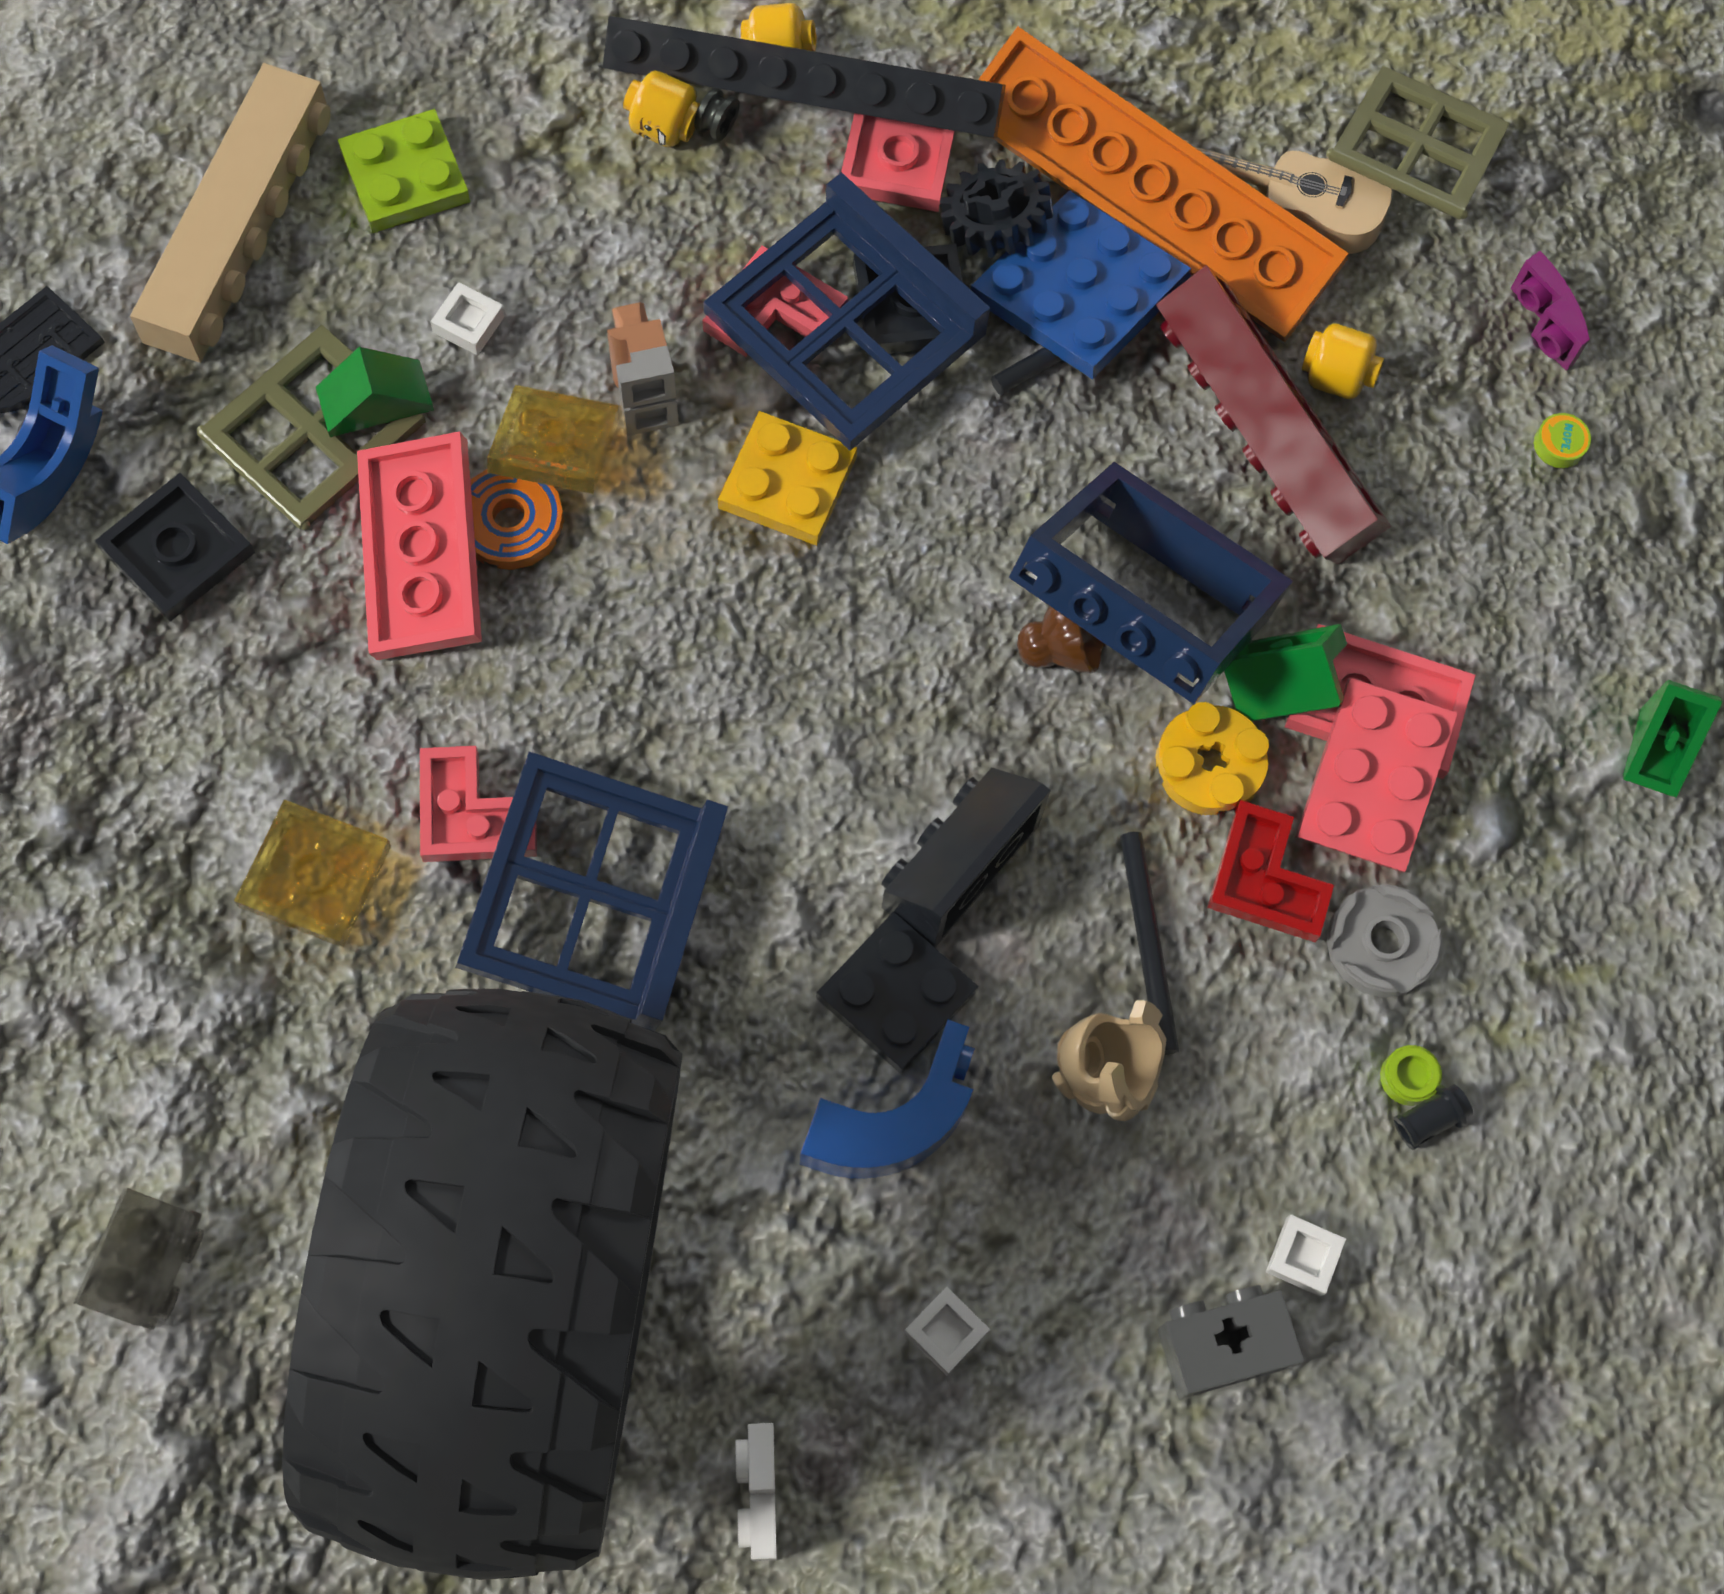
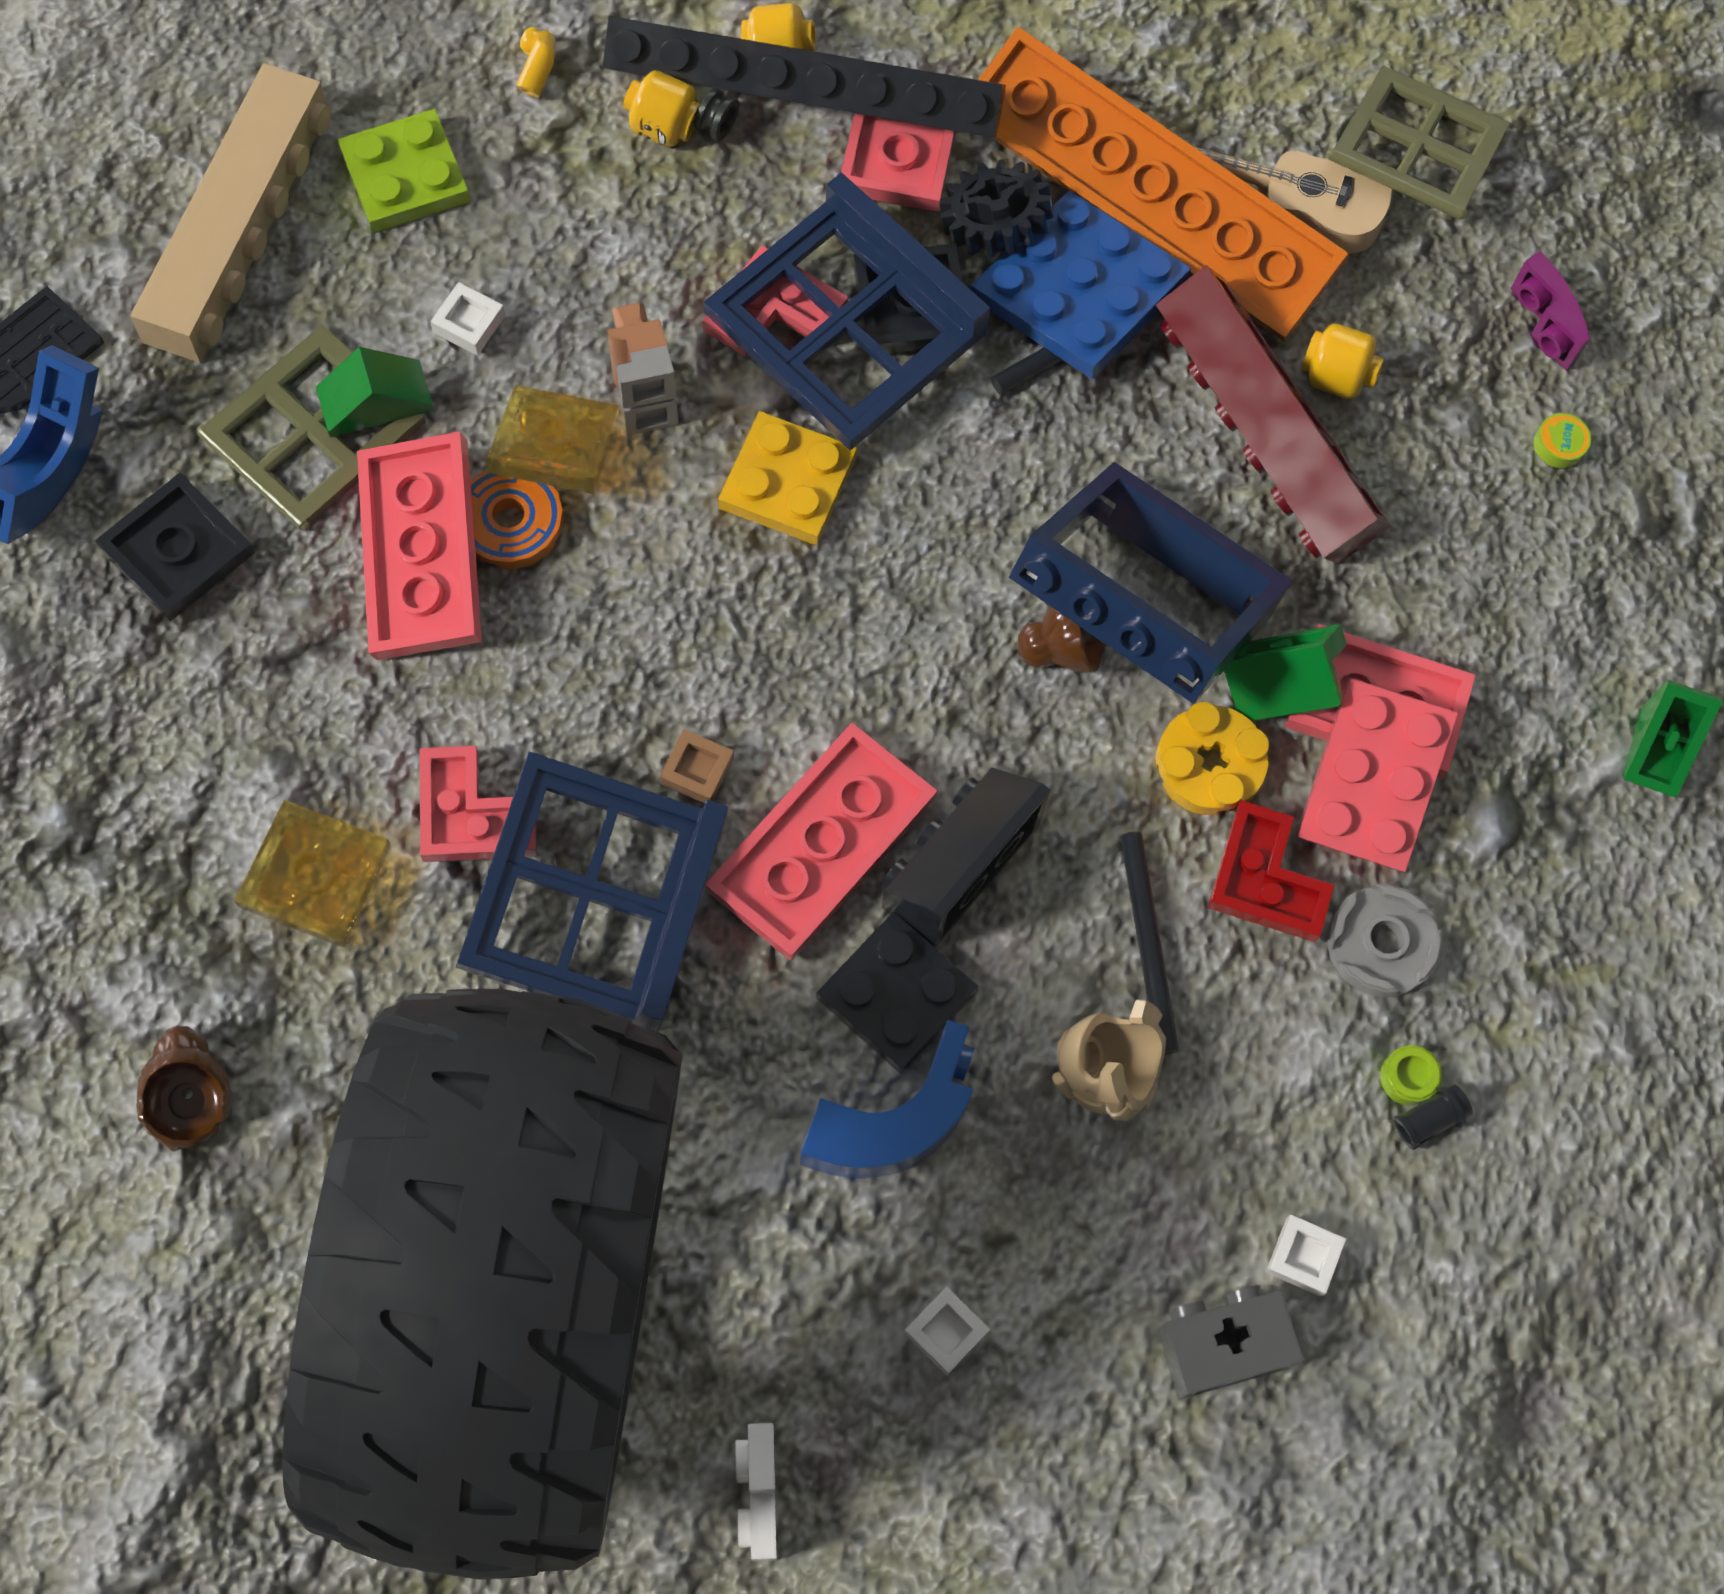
(140, 1260): clear smoke bracket -> none
(182, 1063): none -> reddish brown piece
(541, 52): none -> yellow arm
(696, 767): none -> medium nougat plate
(821, 841): none -> coral plate

